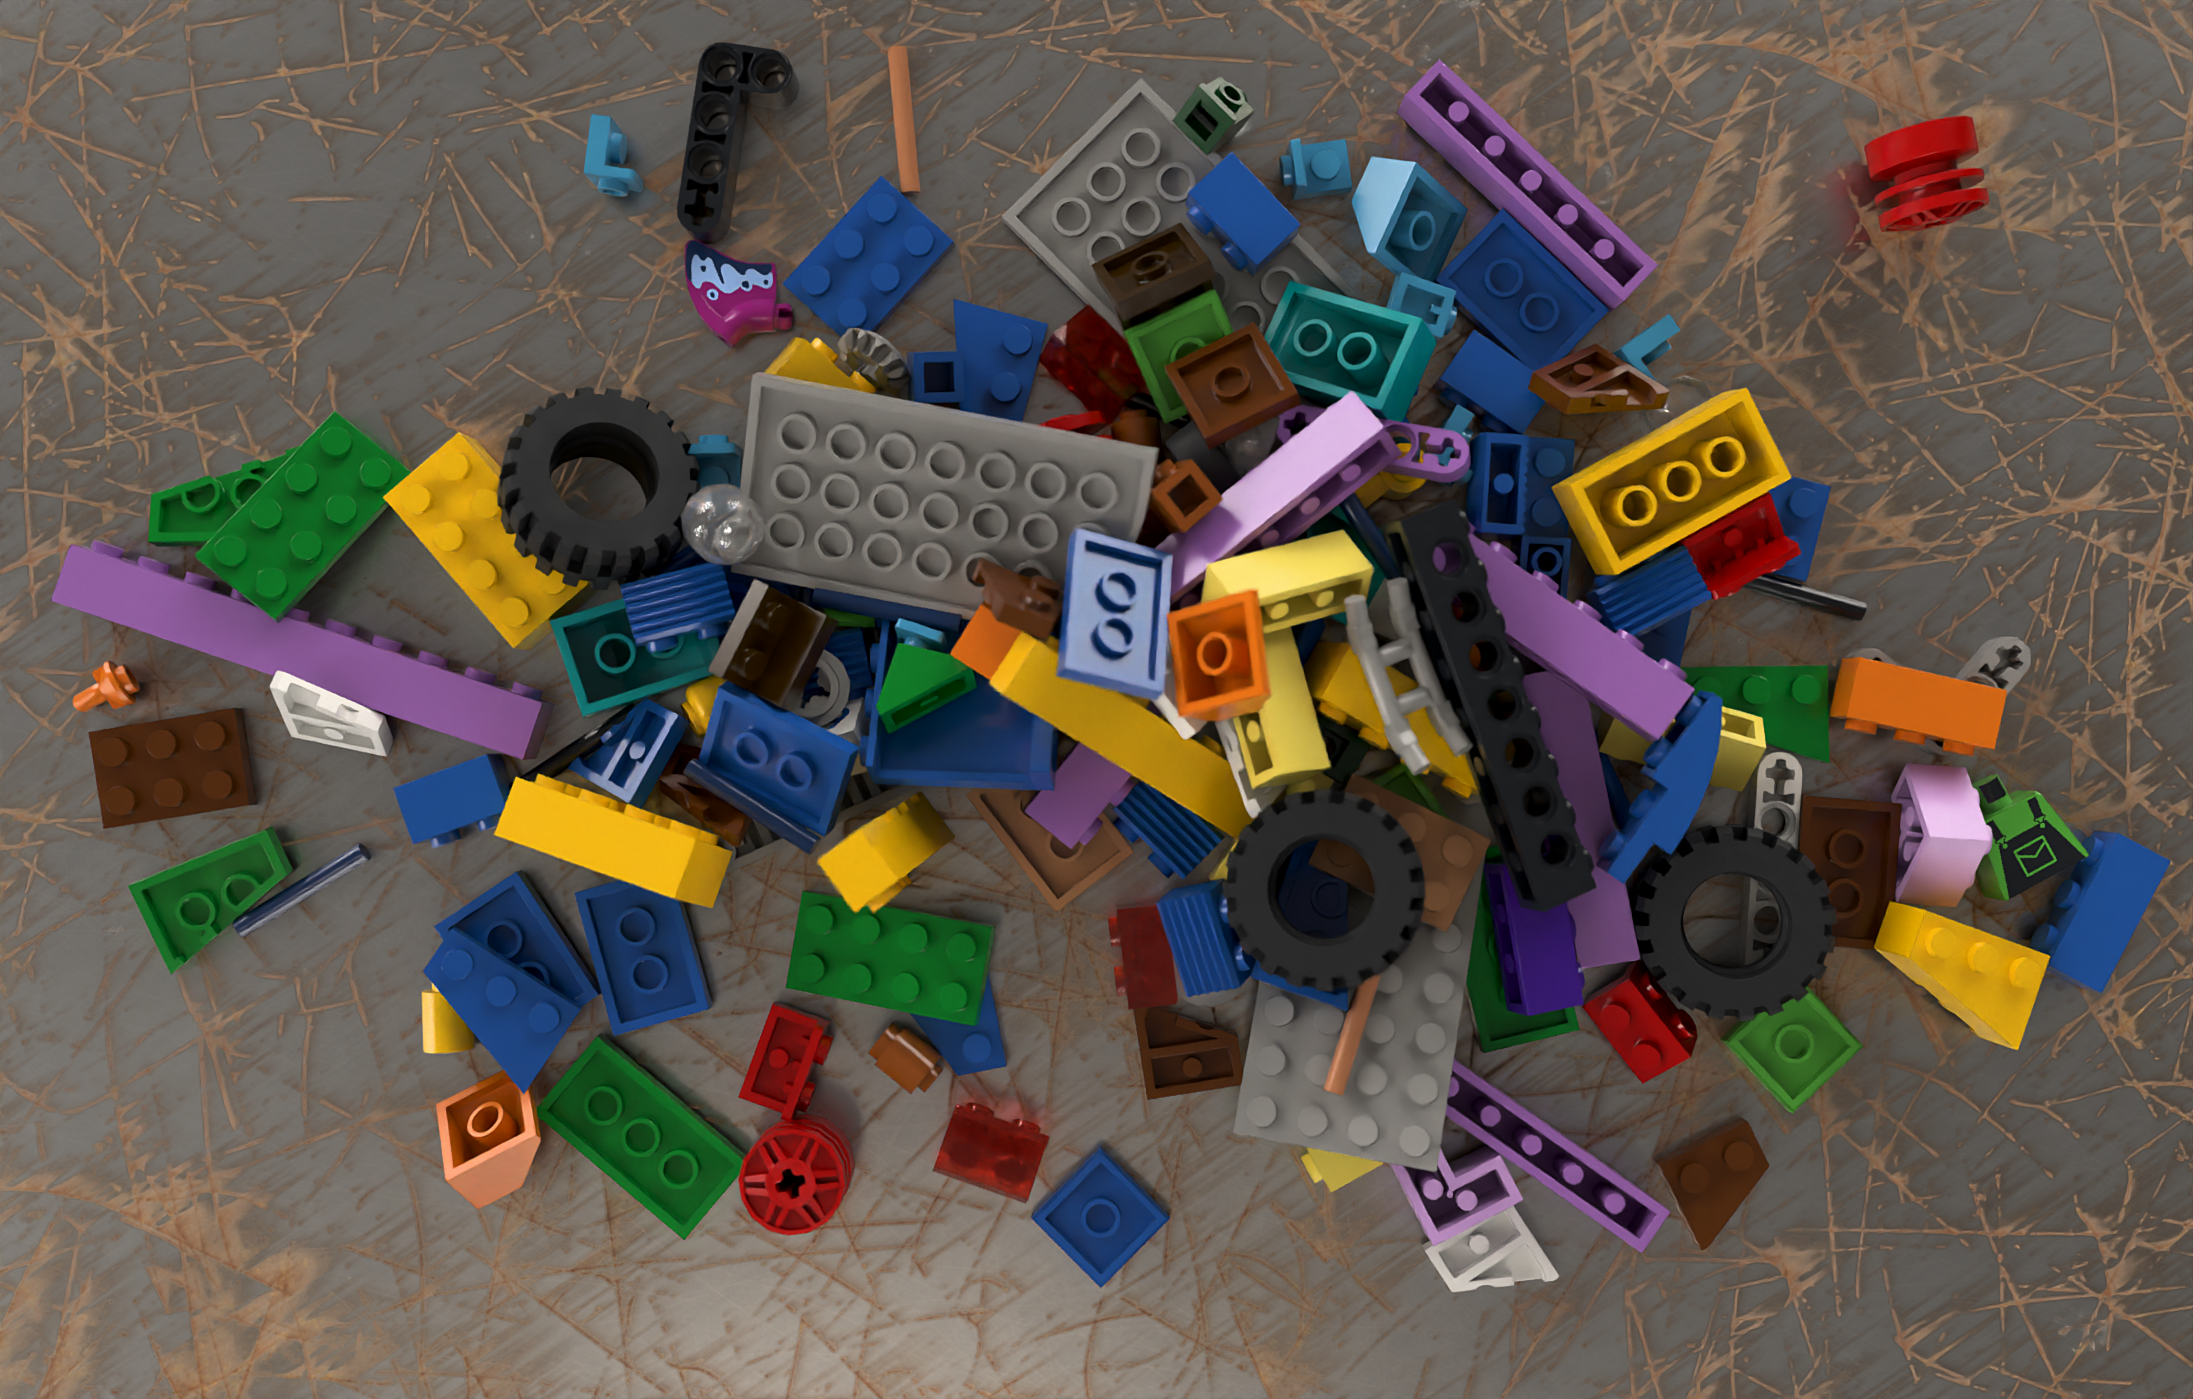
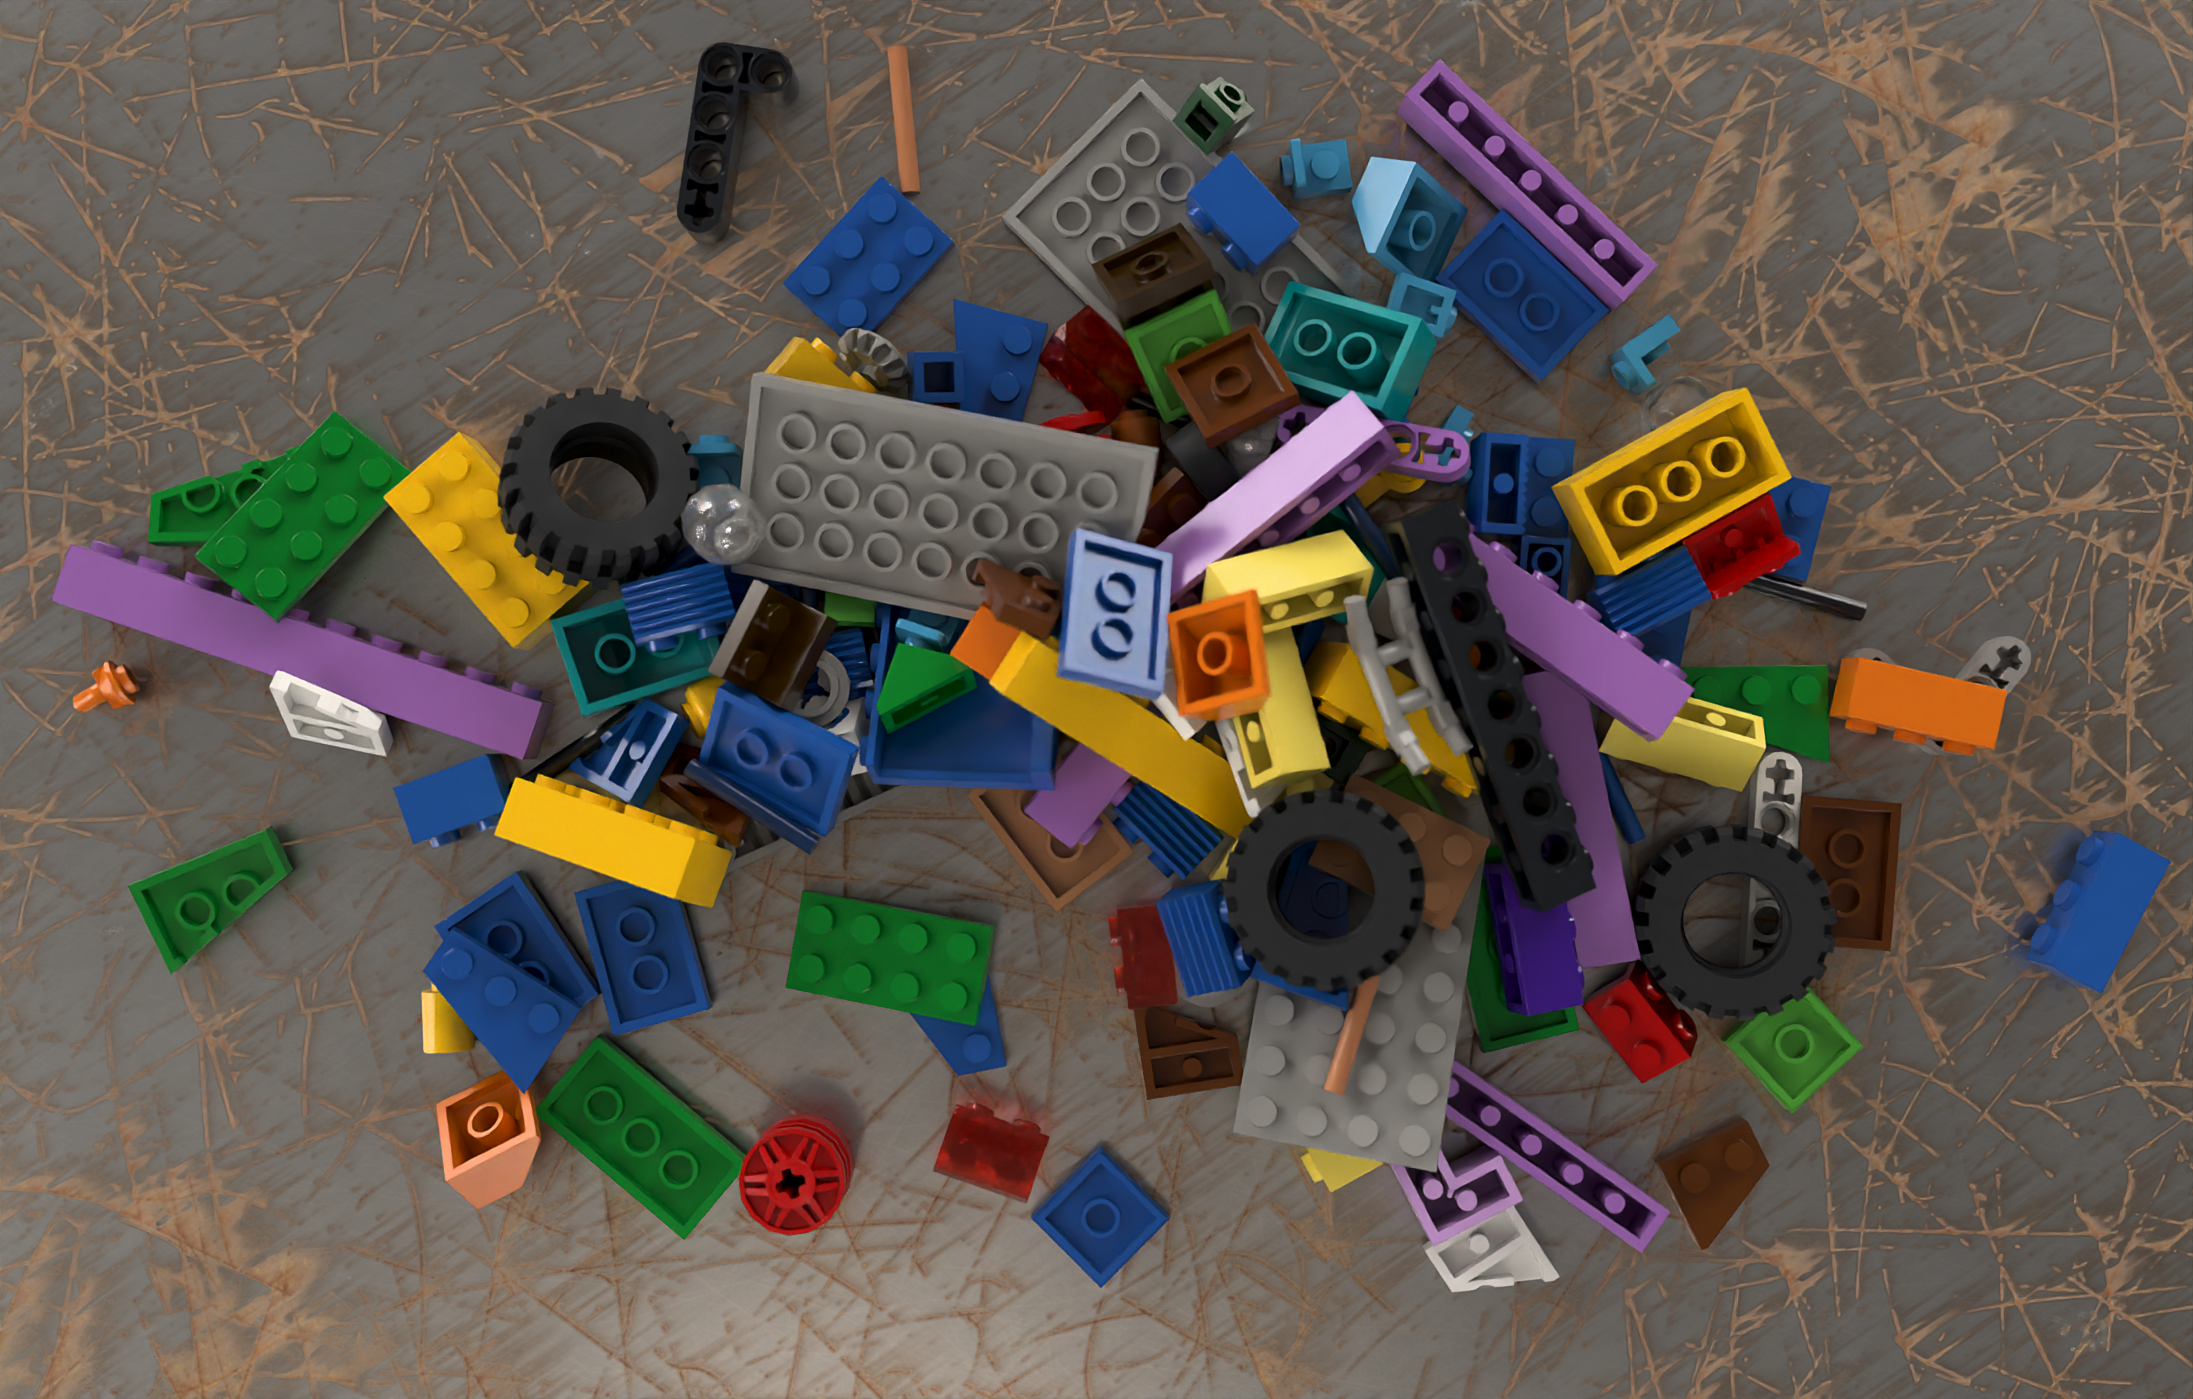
(172, 768): reddish brown plate -> none
(301, 890): dark blue bar -> none
(604, 152): dark azure bracket -> none
(734, 294): magenta arm -> none
(785, 1061): red bracket -> none
(876, 858): yellow wedge -> none
(887, 610): dark blue bar -> none
(906, 1058): dark orange brick -> none
(1181, 495): dark orange brick -> none
(1489, 386): blue piece -> none
(1596, 383): reddish brown wing -> none
(1681, 773): blue slope -> none
(1926, 174): red wheel -> none
(1940, 835): lavender brick -> none
(1966, 969): yellow wedge -> none
(2026, 843): torso -> none

